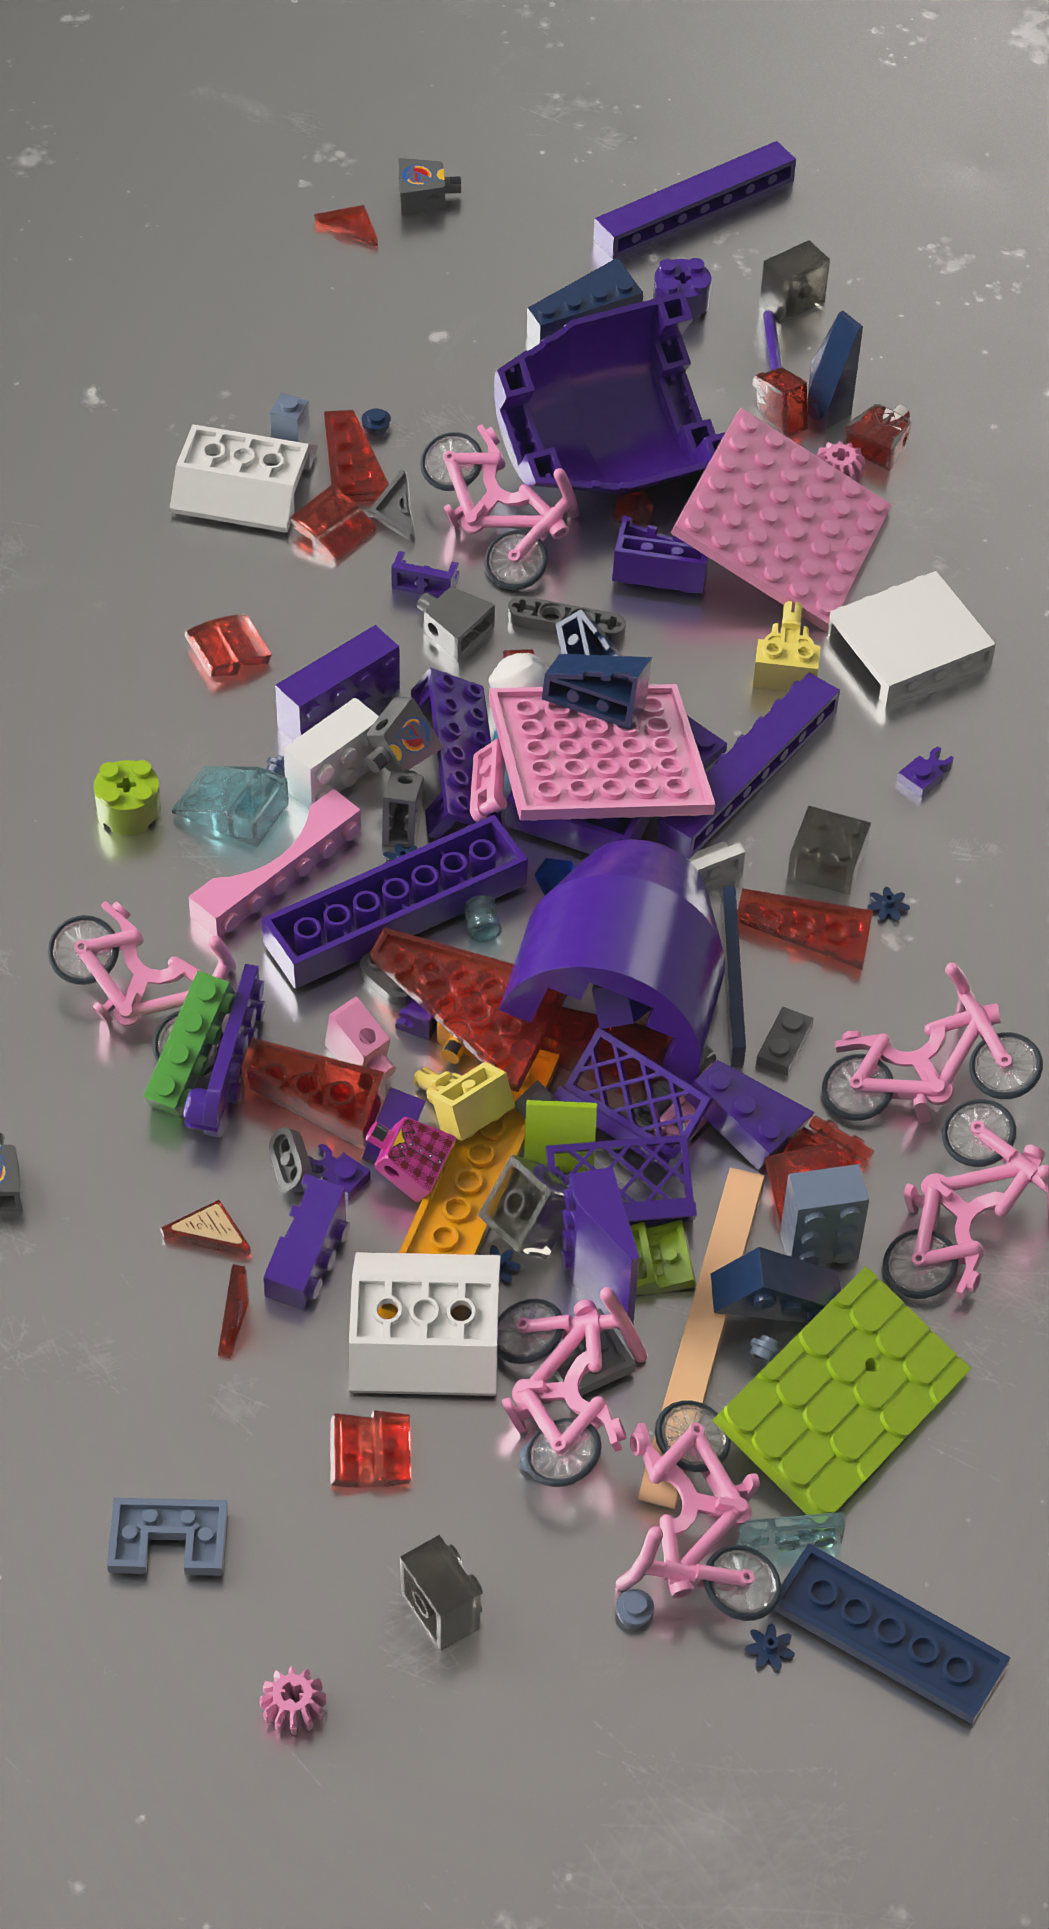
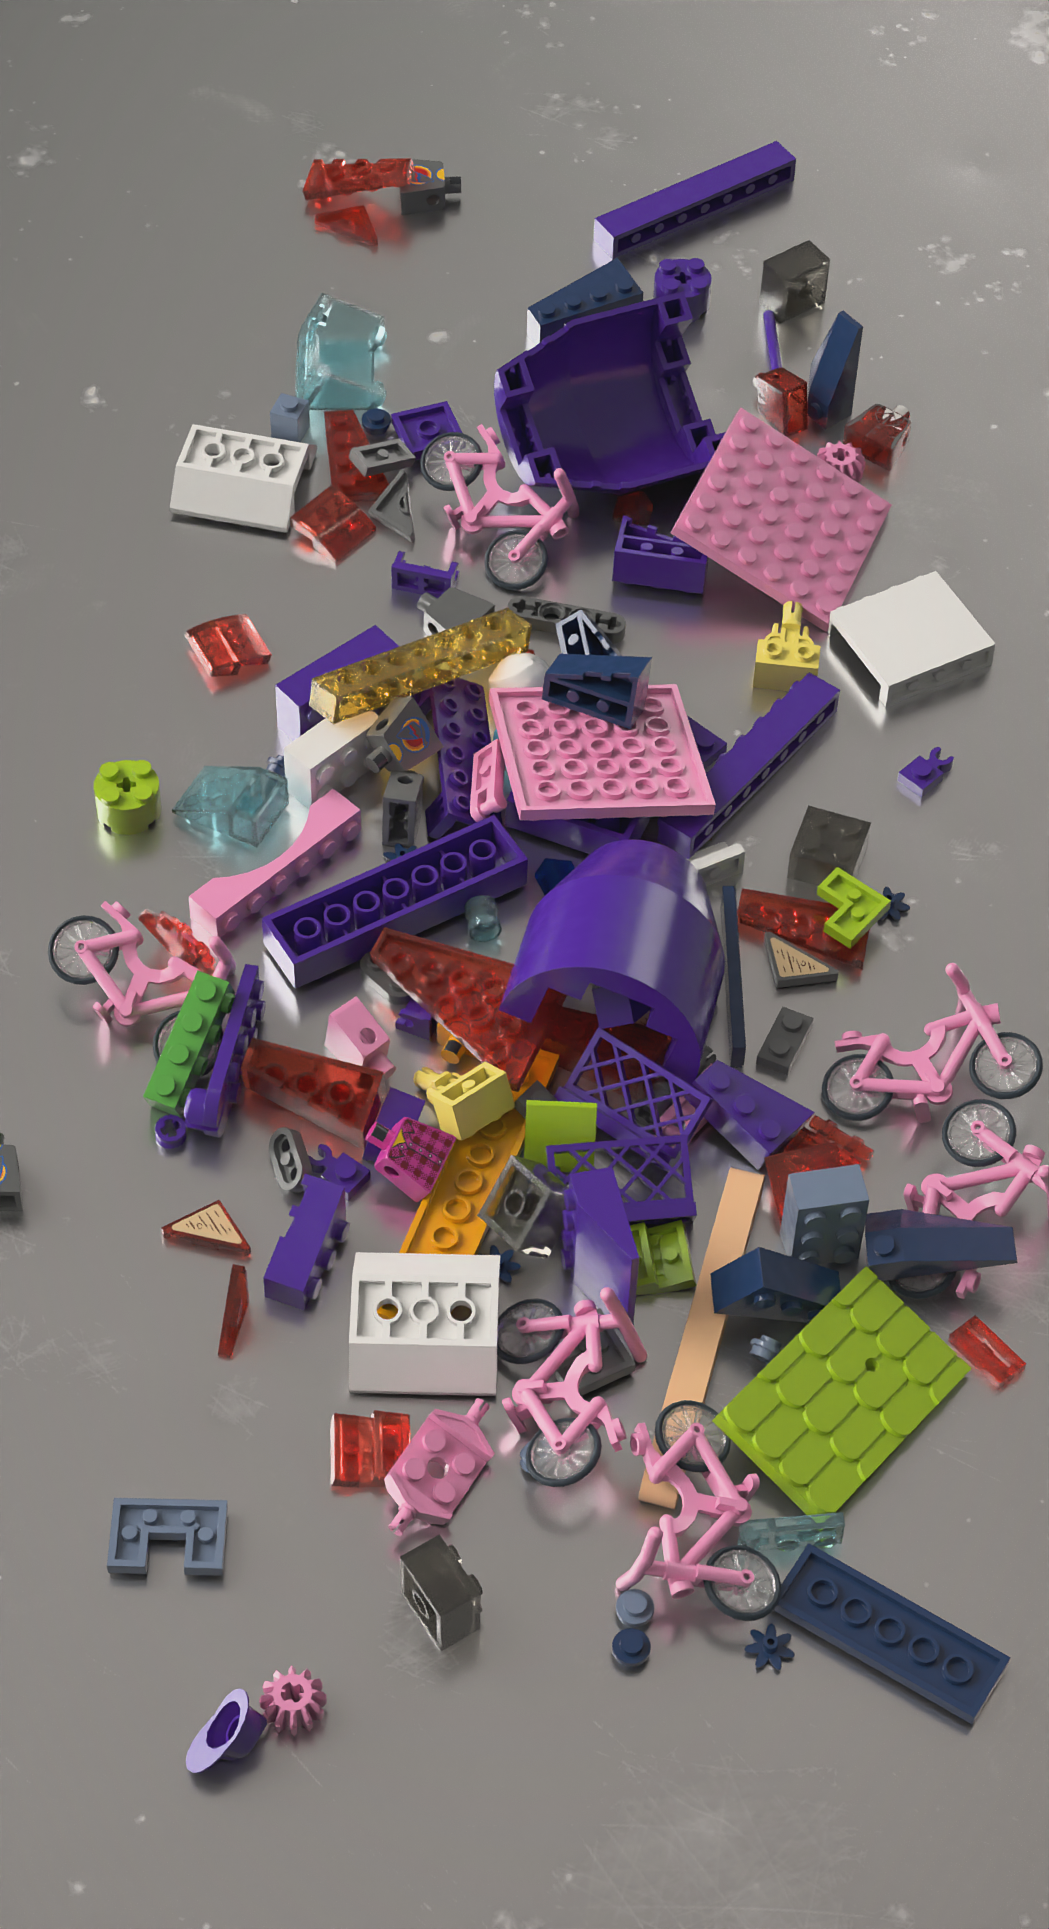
(167, 1122): none -> dark purple bush
(177, 938): none -> clear red plate
(227, 1734): none -> dark purple piece
(338, 356): none -> clear light blue windscreen
(346, 179): none -> clear red wing
(381, 457): none -> dark grey plate
(419, 665): none -> clear yellow brick
(423, 424): none -> dark purple plate
(458, 1447): none -> bright pink plate
(631, 1647): none -> dark blue plate
(794, 966): none -> tile
(857, 907): none -> lime plate
(922, 1244): none -> dark blue wedge
(982, 1356): none -> clear red tile

